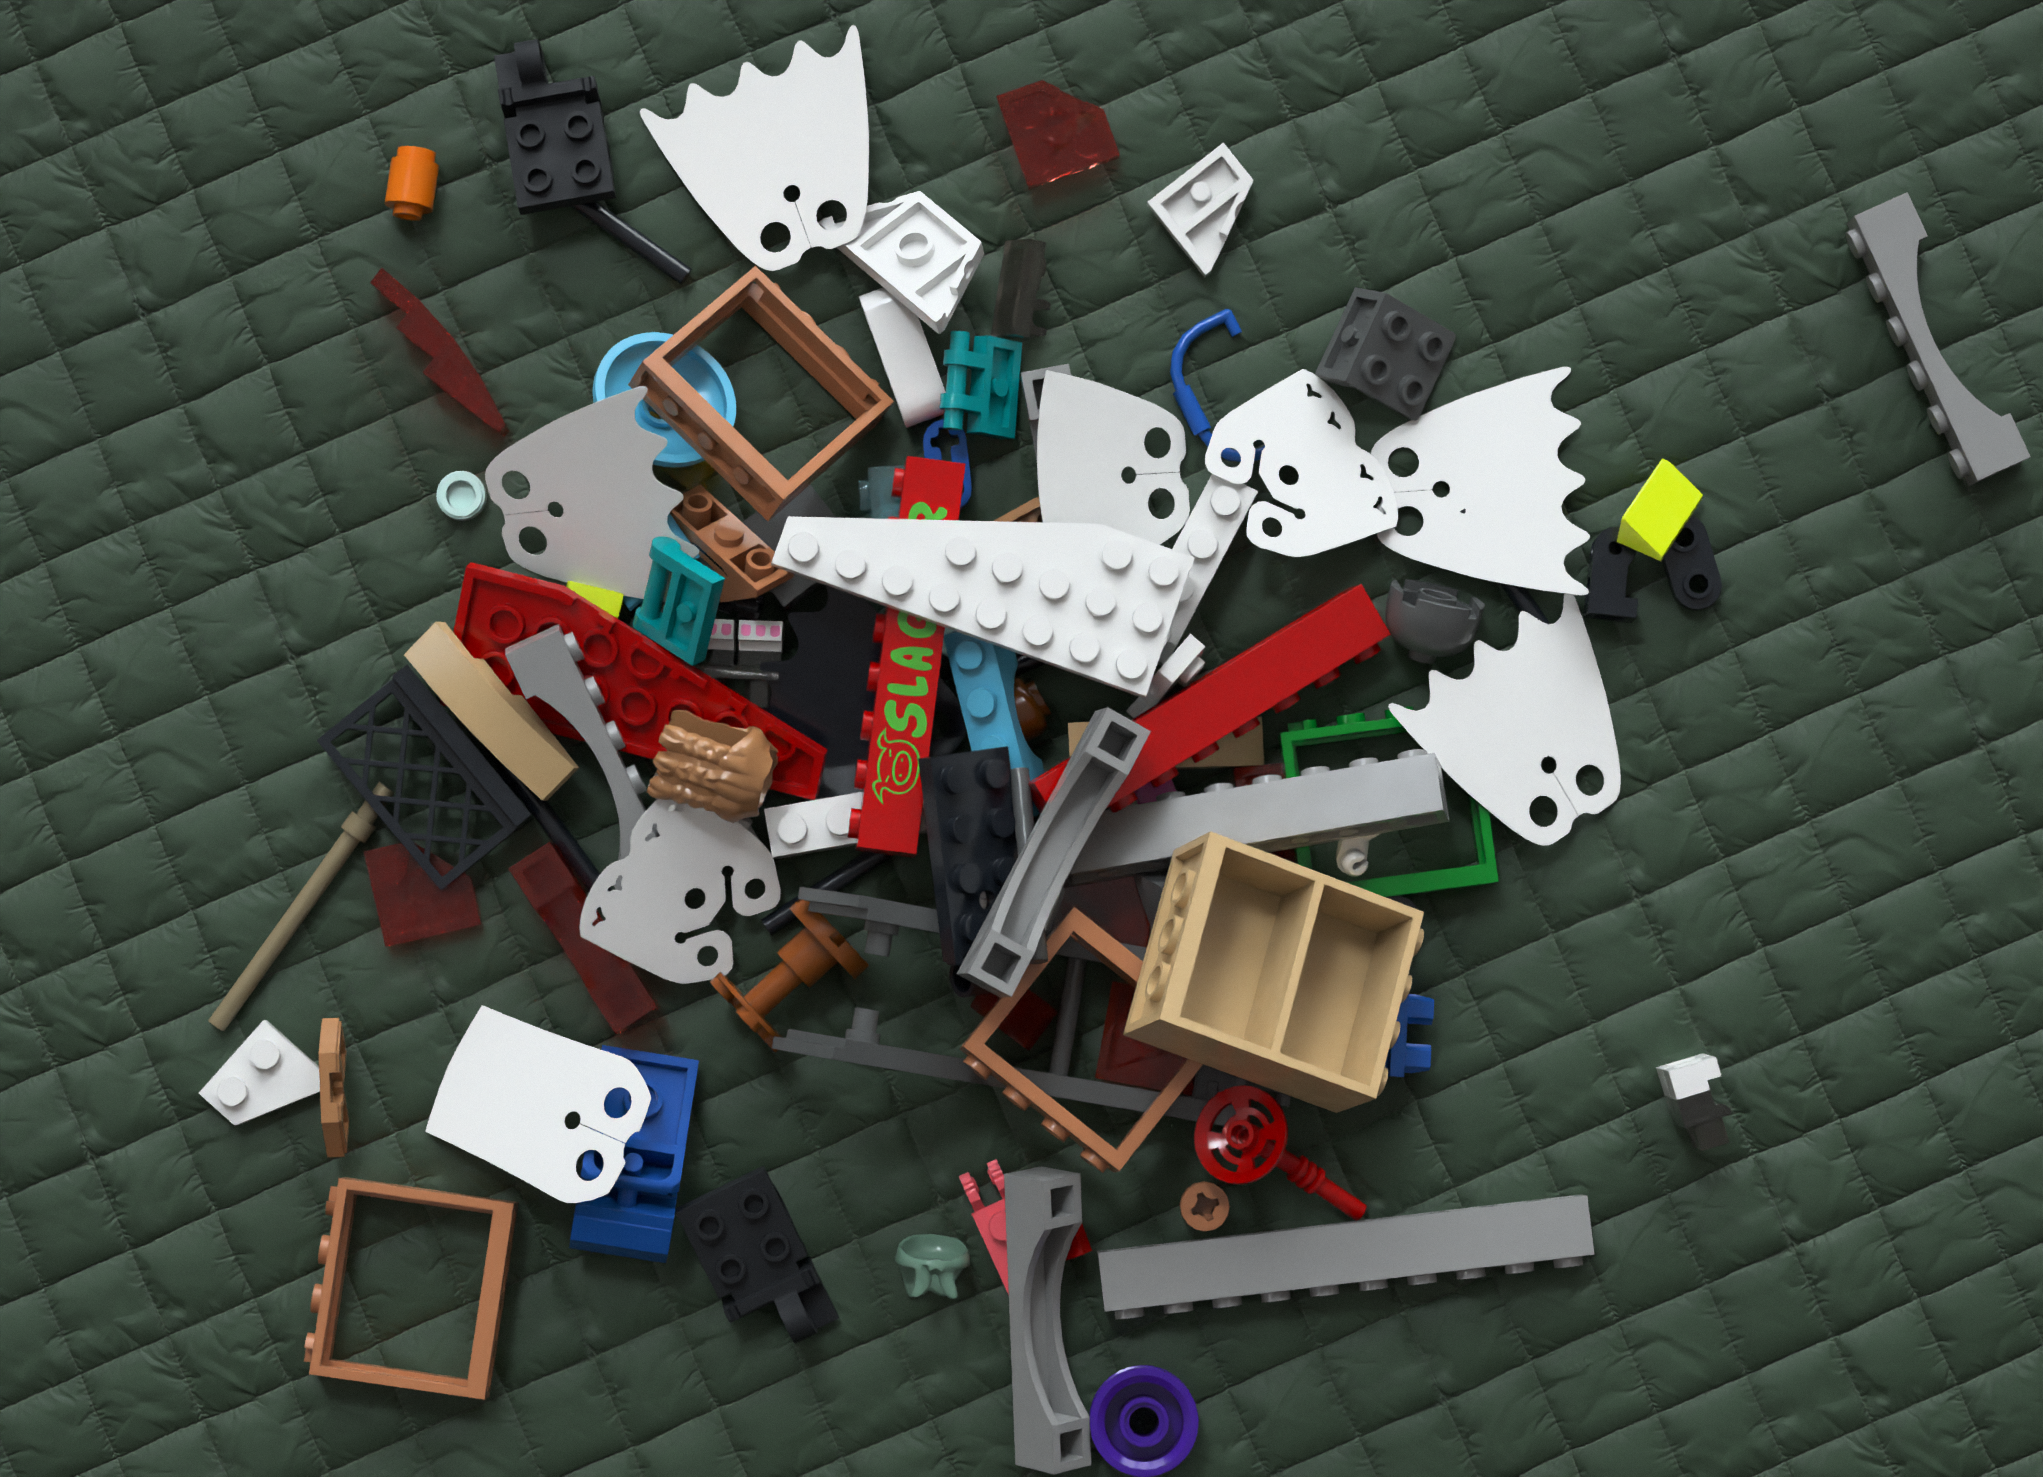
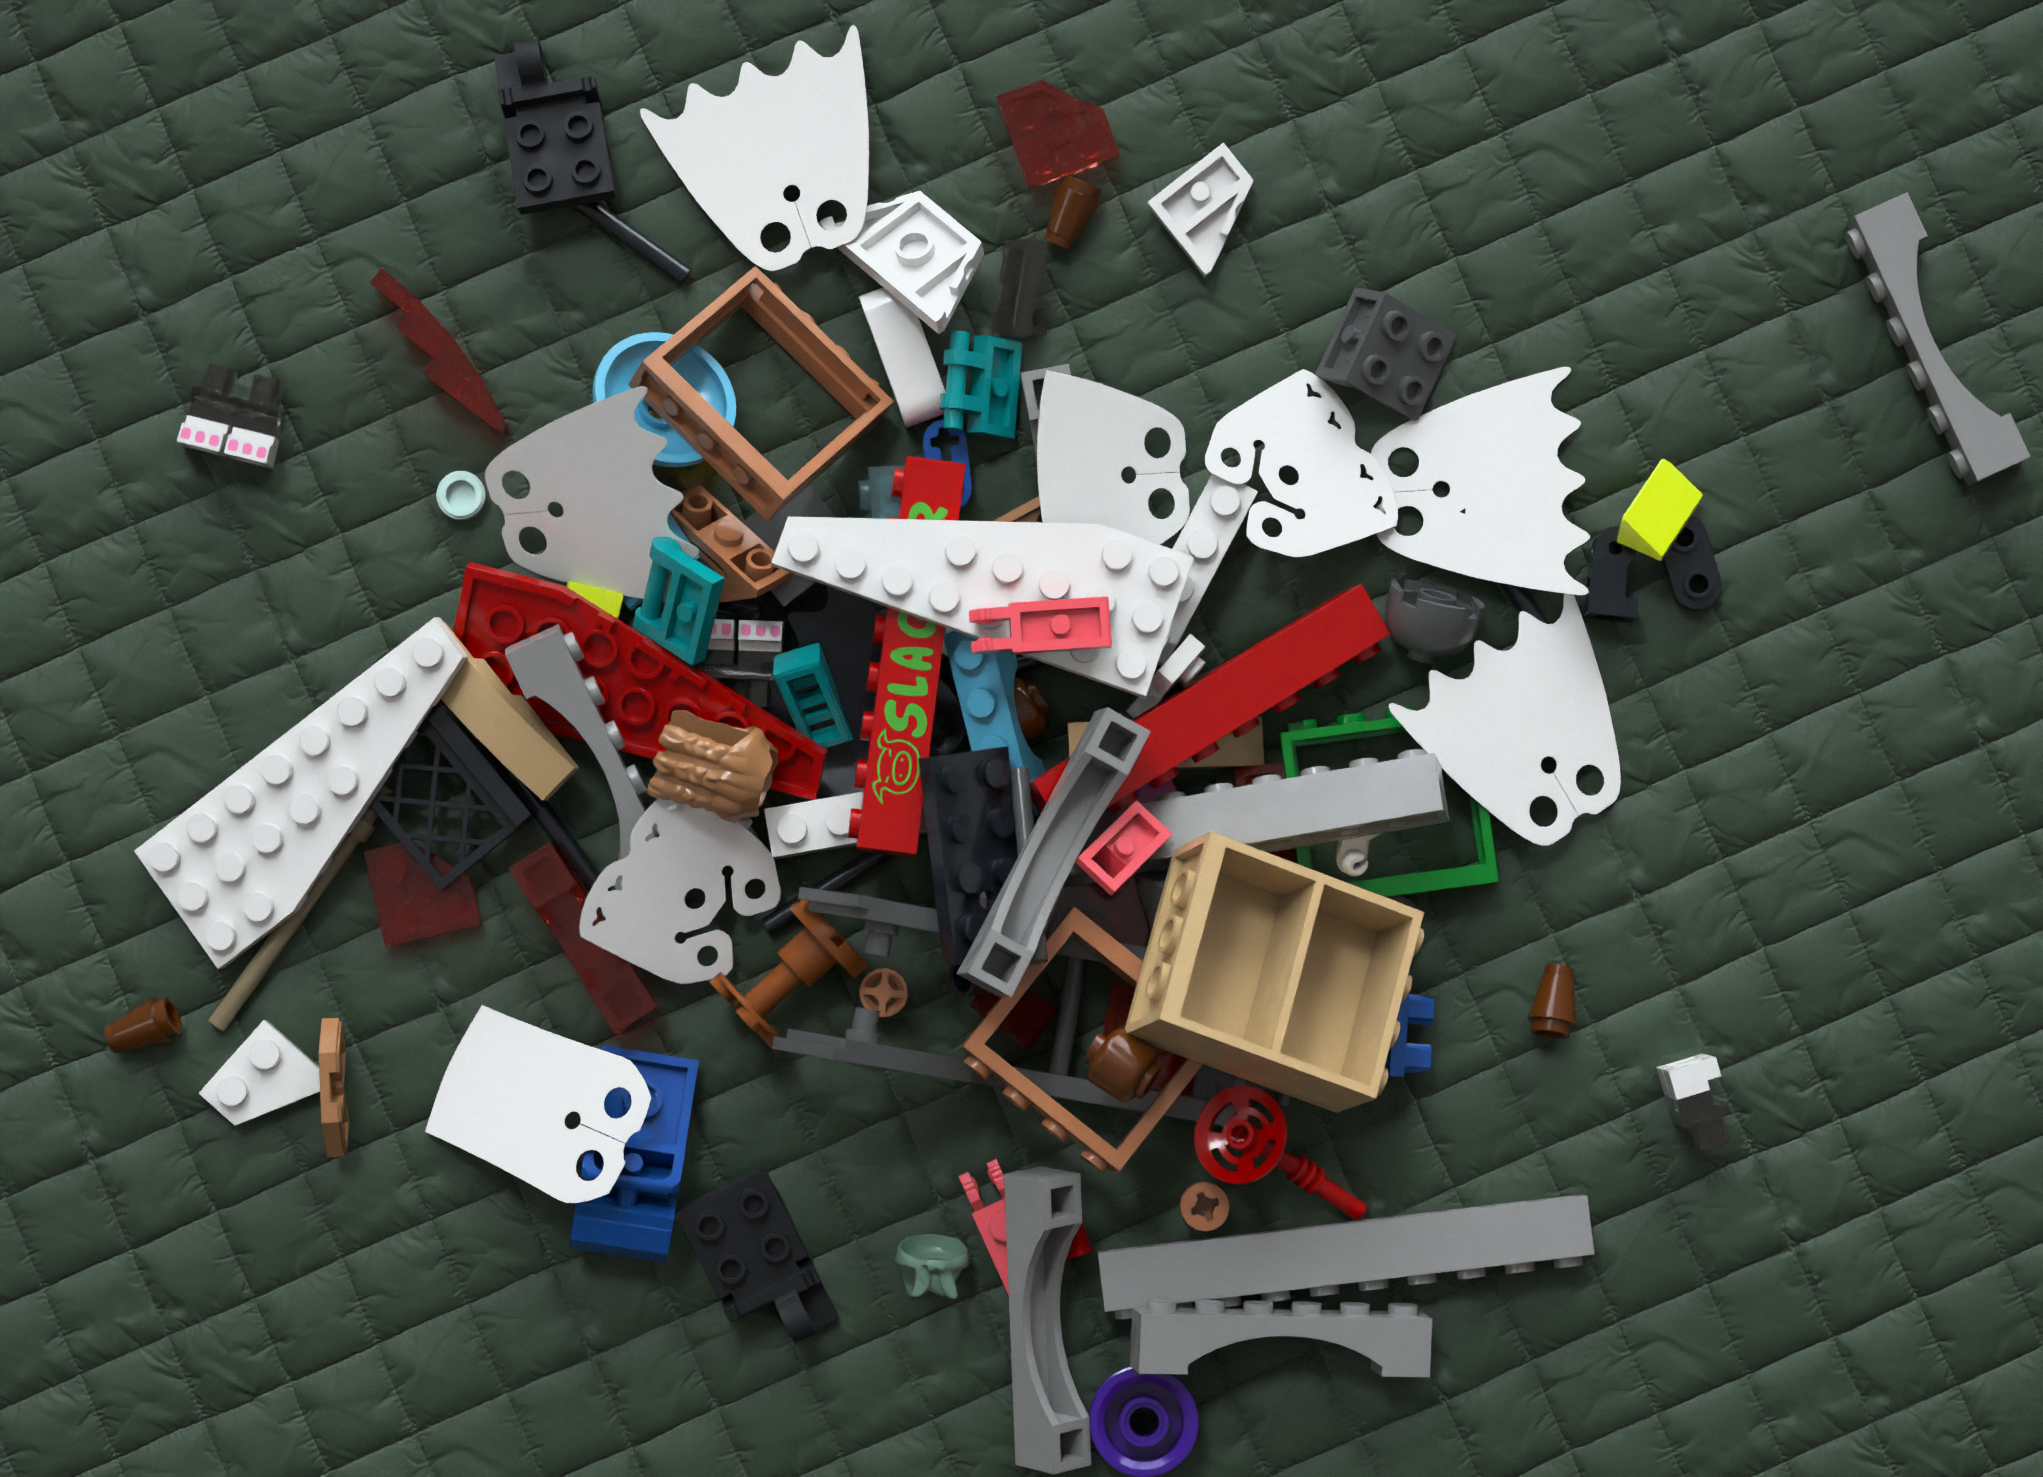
(145, 1026): none -> reddish brown cone
(232, 424): none -> hips
(270, 829): none -> white wing
(327, 1296): nougat window -> none
(412, 182): orange brick -> none
(803, 669): none -> teal slope
(877, 992): none -> nougat wheel
(1047, 626): none -> coral hinge
(1071, 211): none -> reddish brown cone
(1122, 1065): none -> reddish brown head
(1123, 848): none -> coral slope
(1172, 1337): none -> light grey arch
(1183, 393): blue piece -> none
(1554, 1003): none -> reddish brown cone

